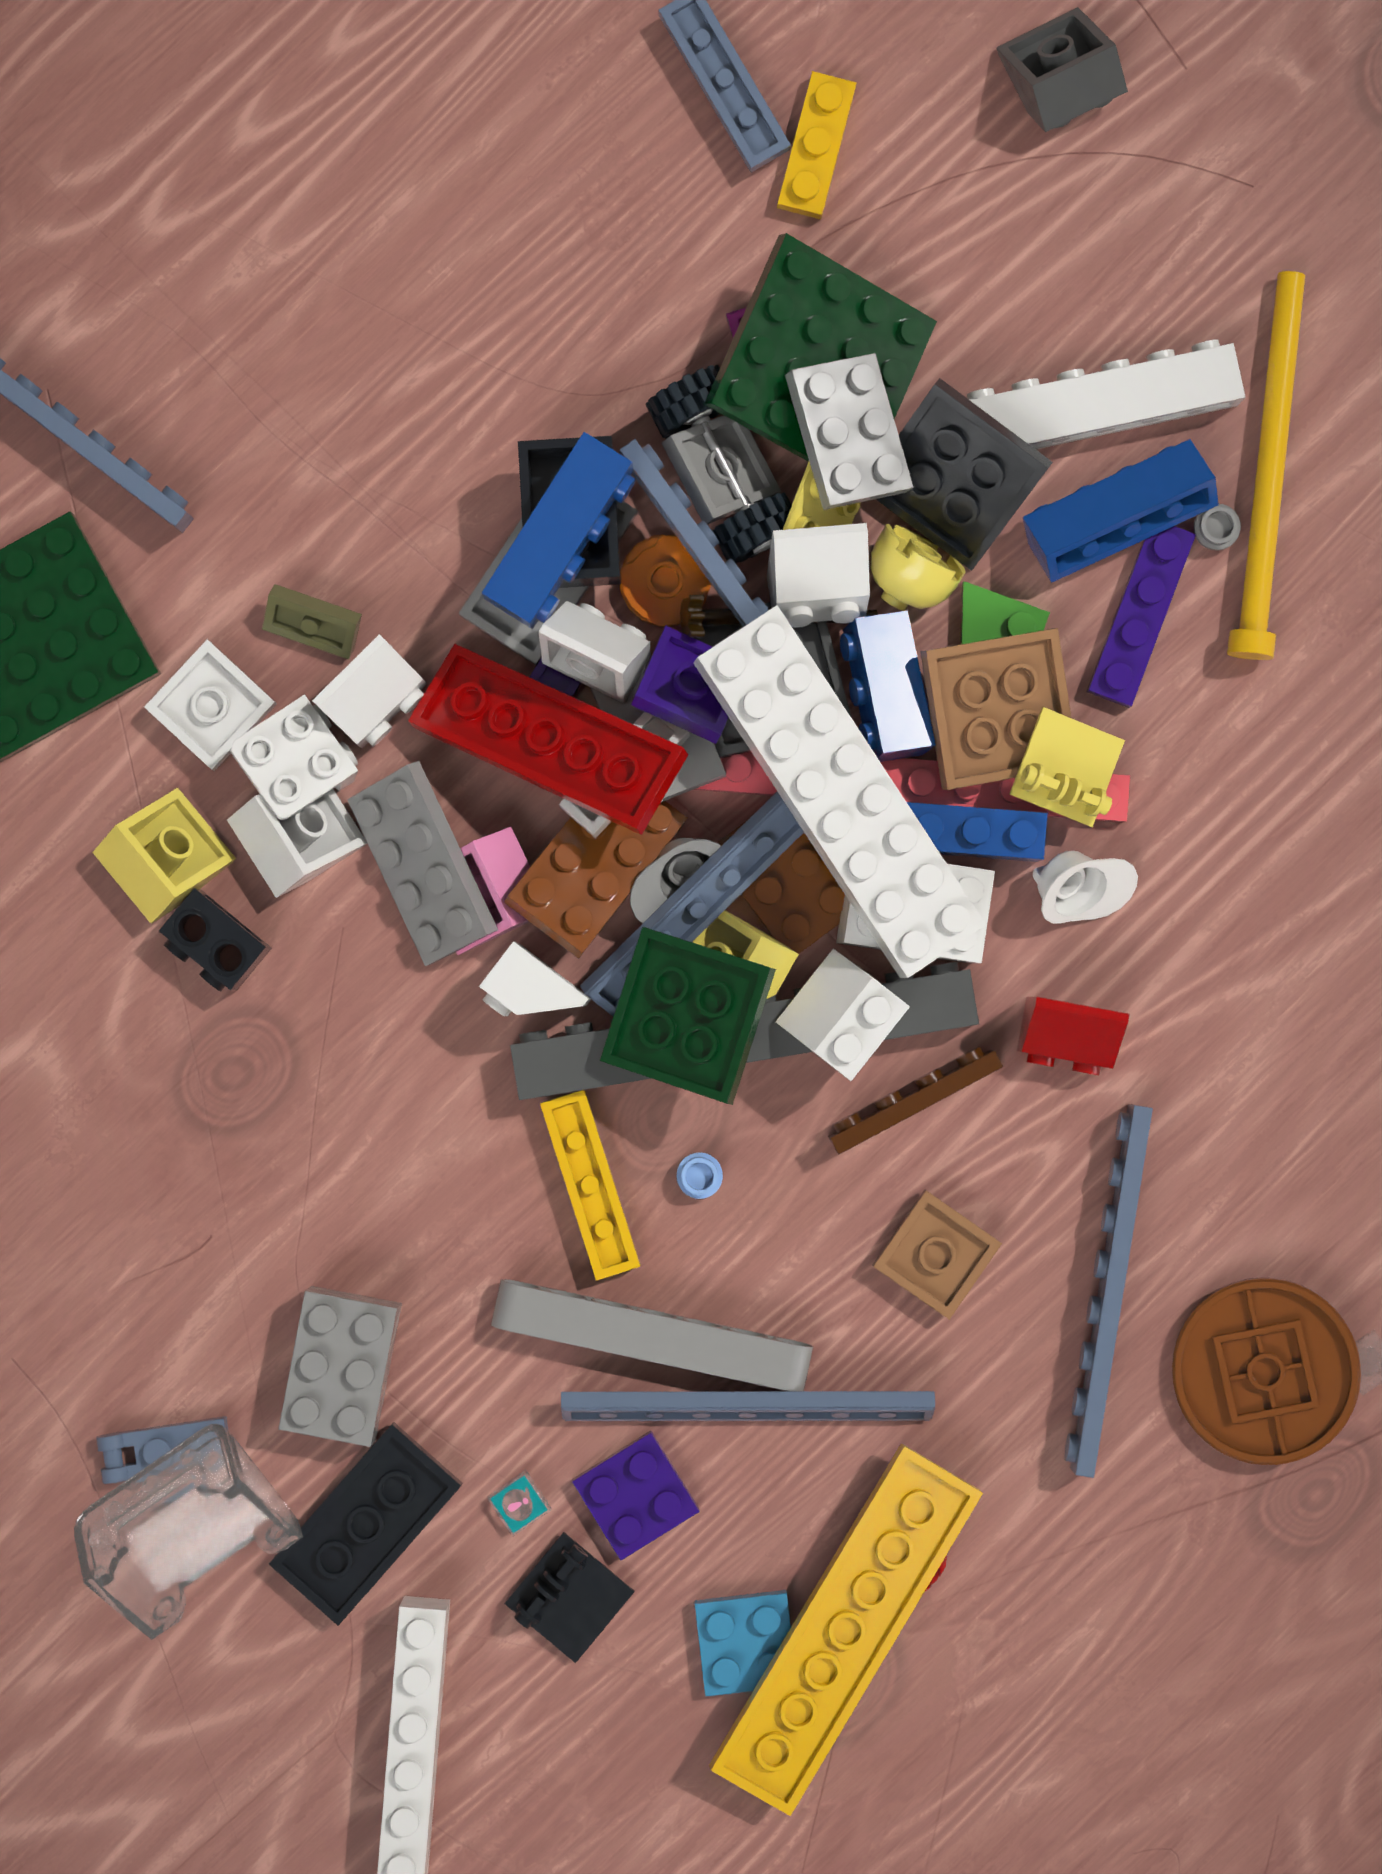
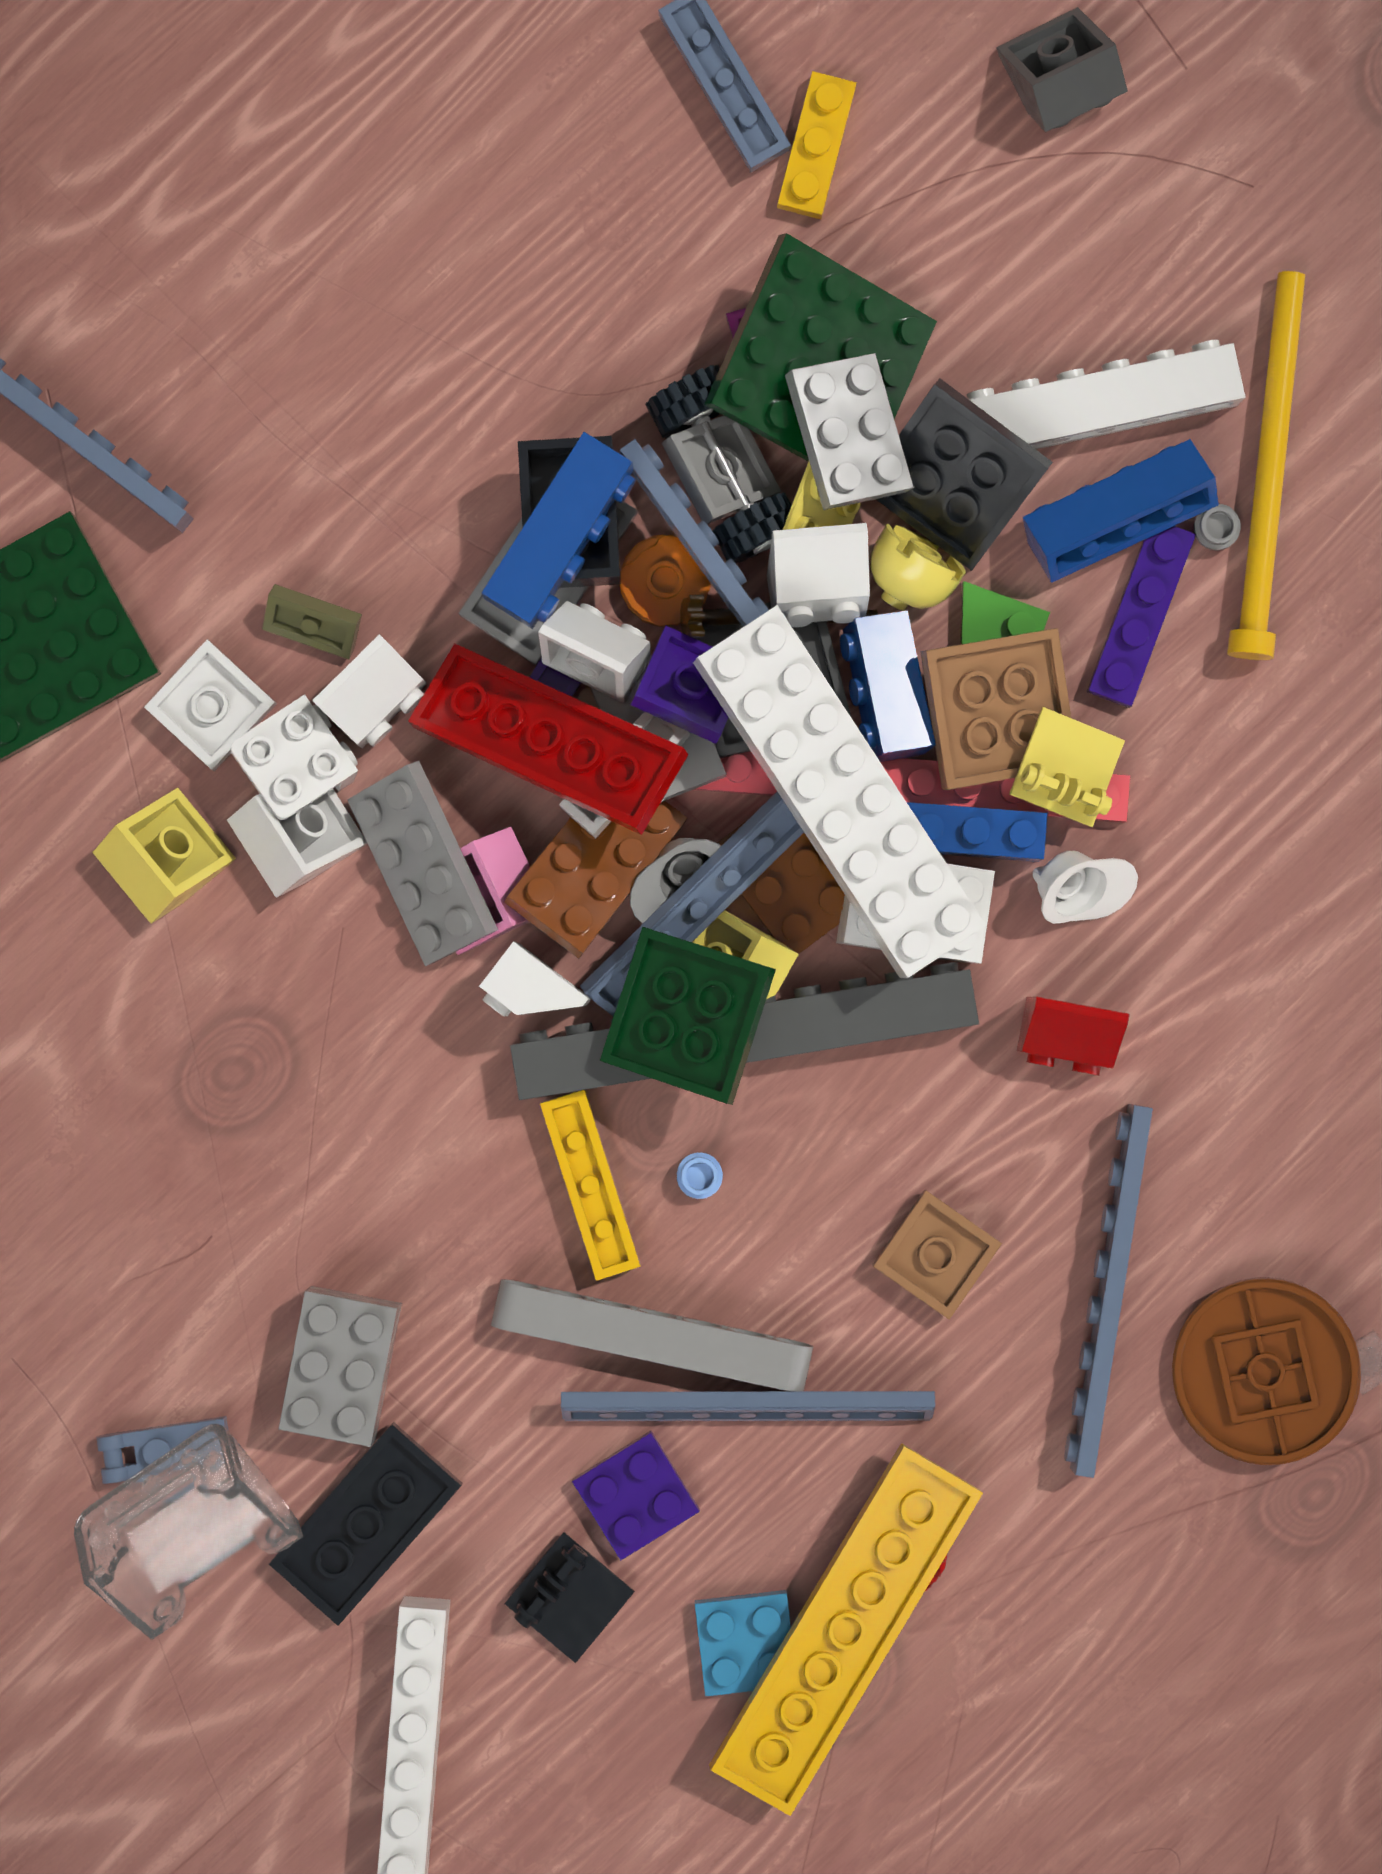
(221, 931): black brick -> none
(519, 1503): tile -> none
(842, 1014): white slope -> none
(931, 1089): reddish brown plate -> none

